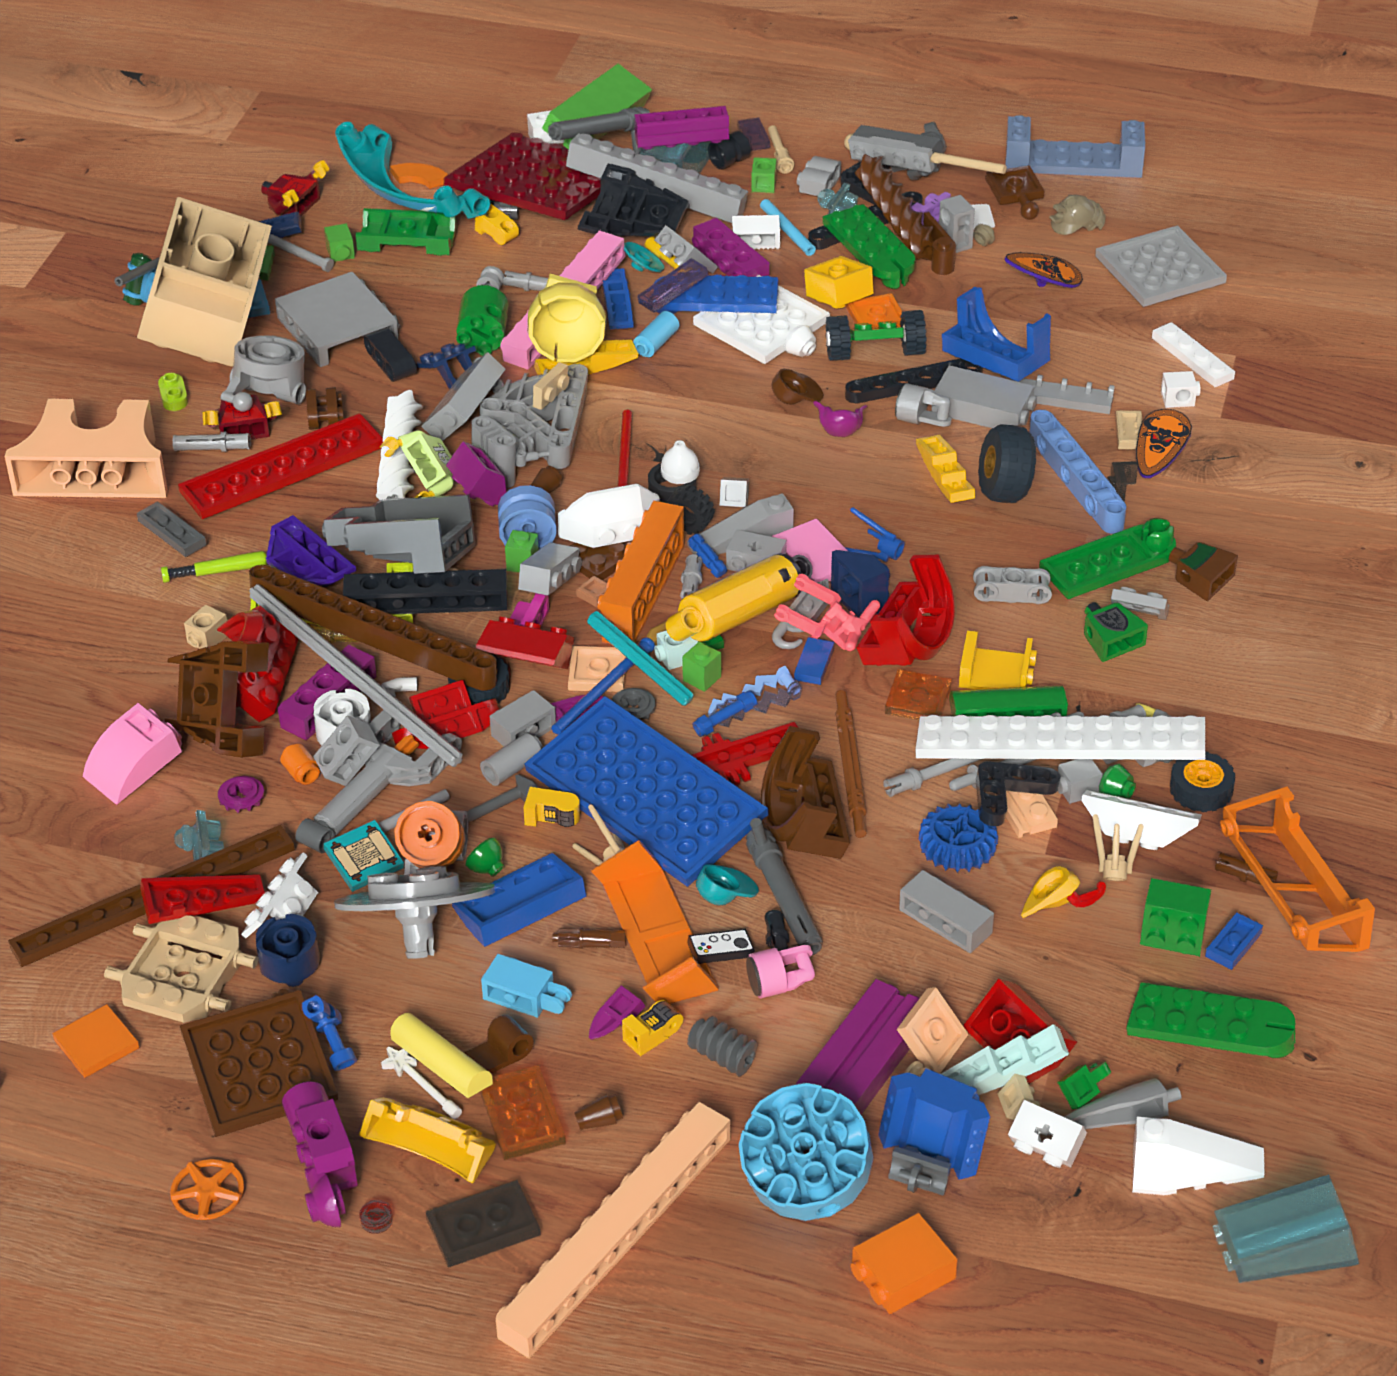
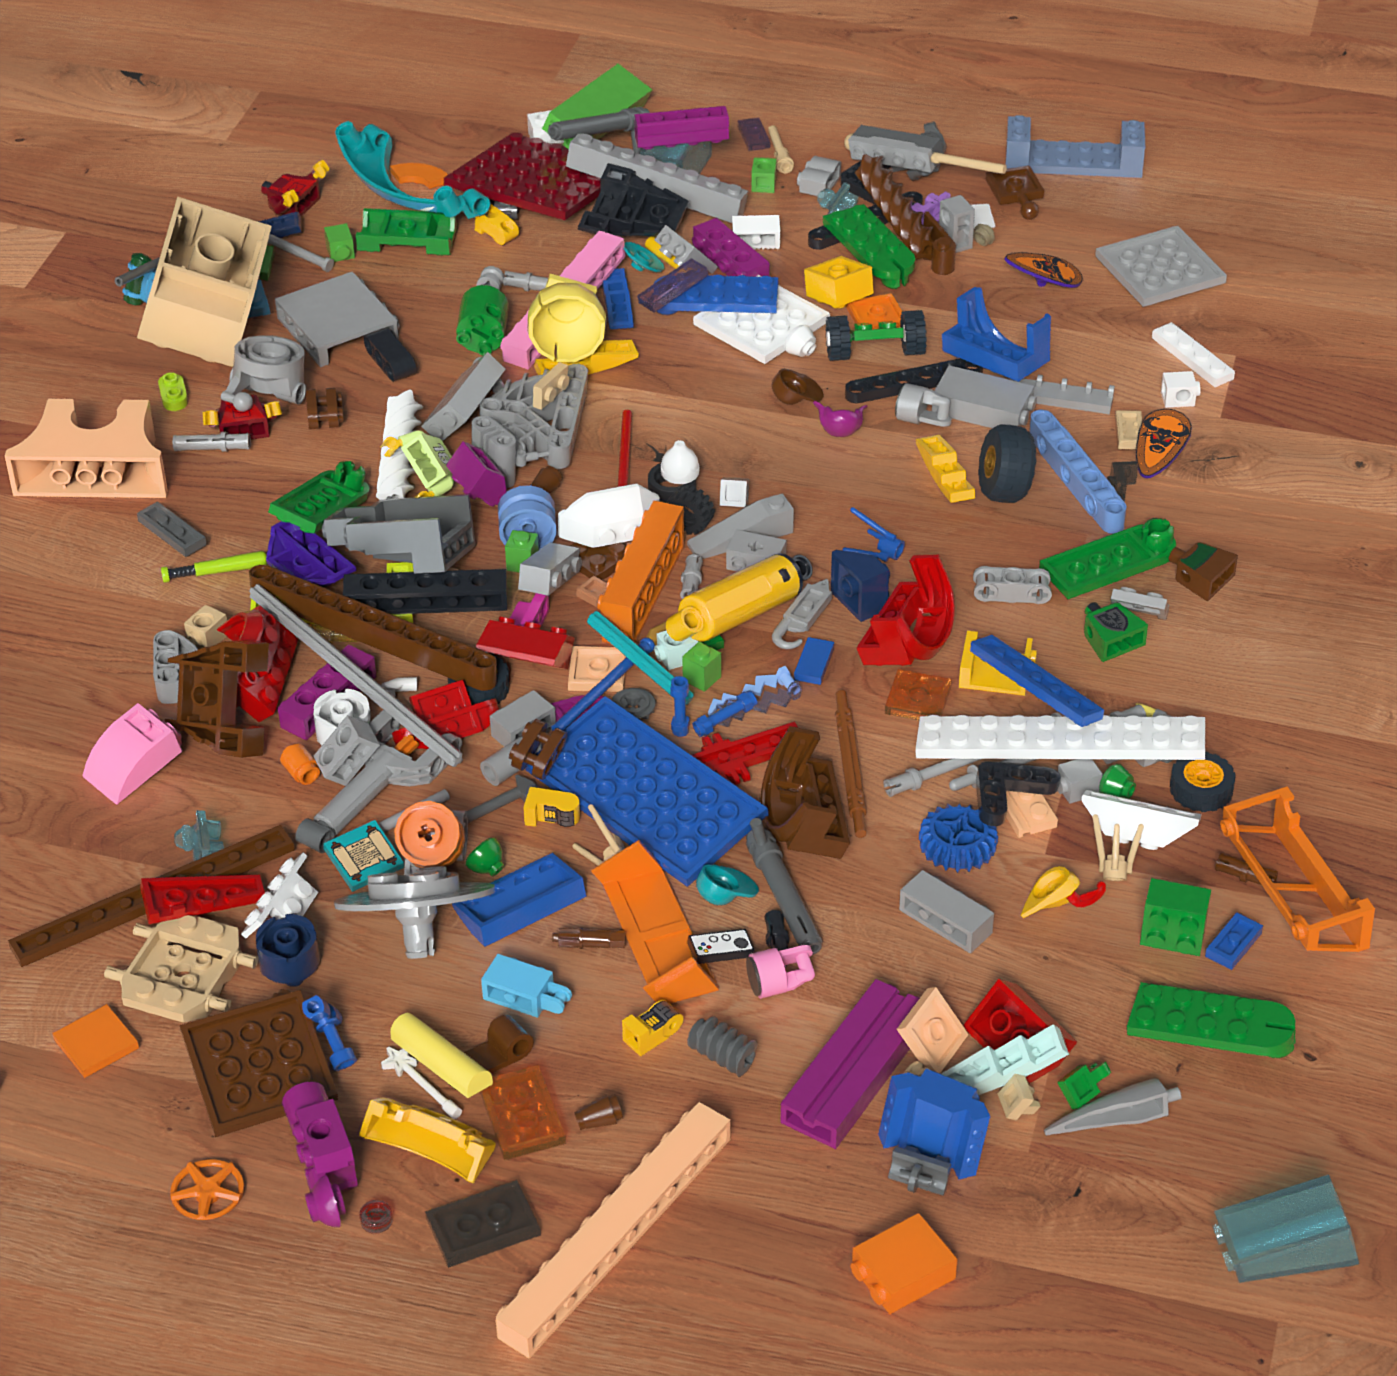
(165, 674): none -> light grey beam
(247, 786): magenta gear -> none
(280, 466): red plate -> none
(322, 496): none -> green plate
(440, 359): dark blue plate -> none
(532, 737): none -> reddish brown brick
(613, 1011): magenta plate -> none
(656, 334): medium azure brick -> none
(679, 690): none -> blue bar
(708, 556): blue axle -> none
(729, 150): black wheel -> none
(794, 234): medium azure piece -> none
(814, 1182): medium azure brick -> none
(815, 544): bright pink tile -> none
(836, 623): coral piece -> none
(1010, 701): green brick -> none
(1033, 1122): white brick -> none
(1037, 680): none -> blue plate
(1077, 212): dark tan helmet -> none
(1183, 1156): white wedge -> none

